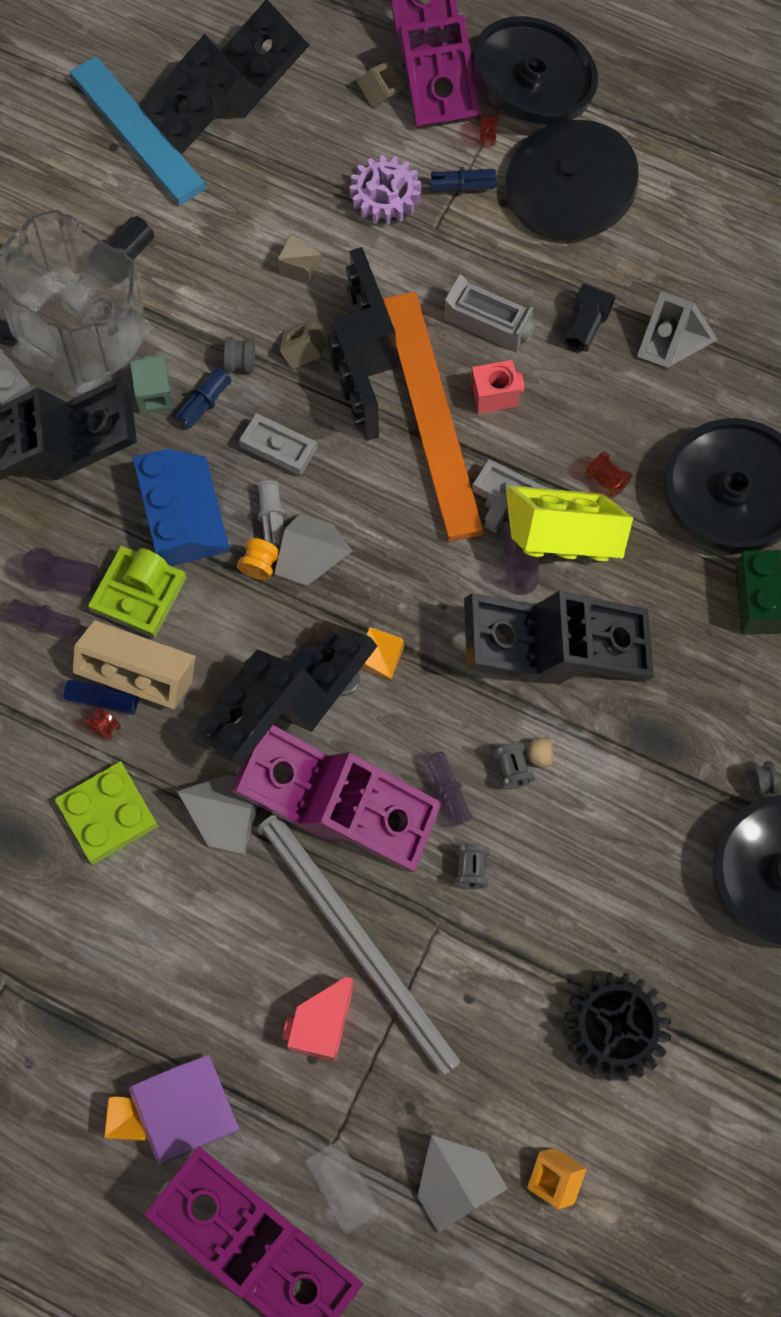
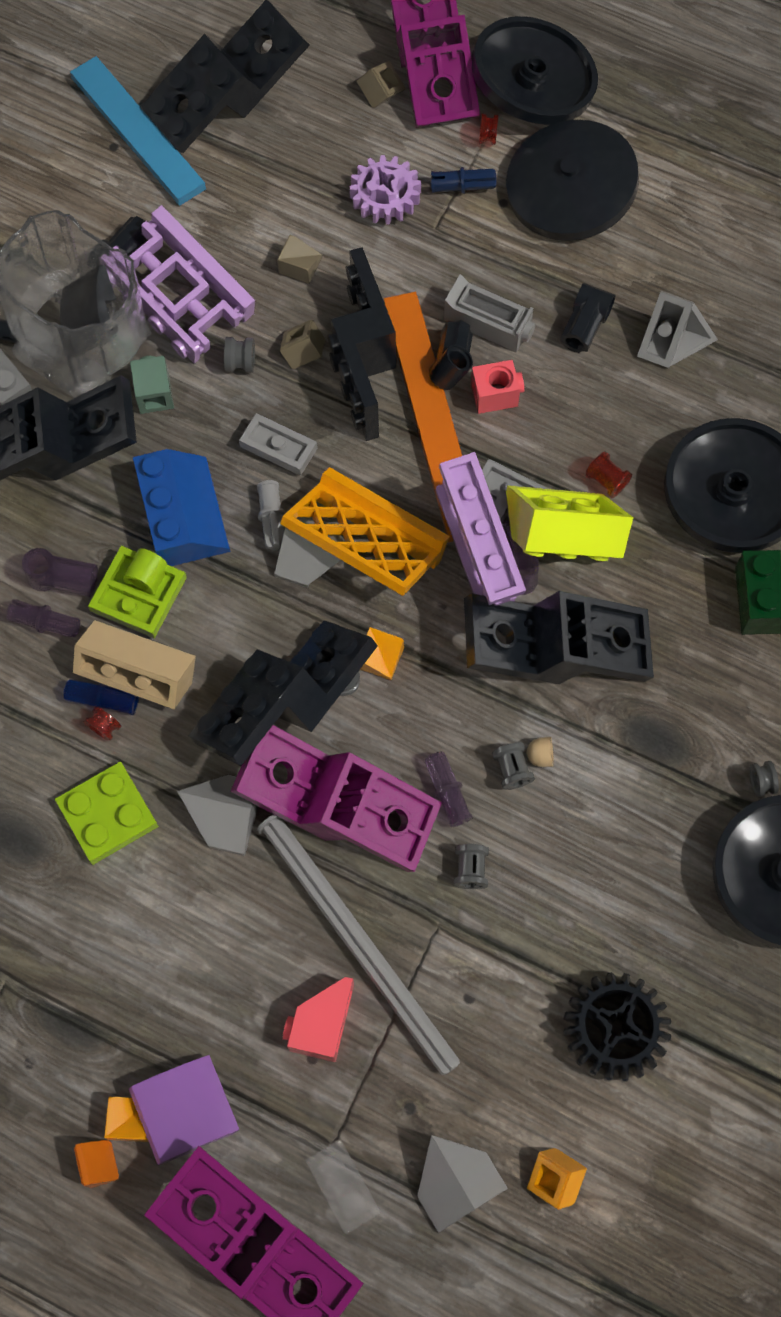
(86, 299): none -> black slope
(96, 1163): none -> orange slope
(200, 271): none -> lavender fence
(203, 398): dark blue axle -> none
(258, 559): light orange wheel -> none
(373, 518): none -> light orange fence
(453, 355): none -> black piece
(478, 531): none -> lavender fence

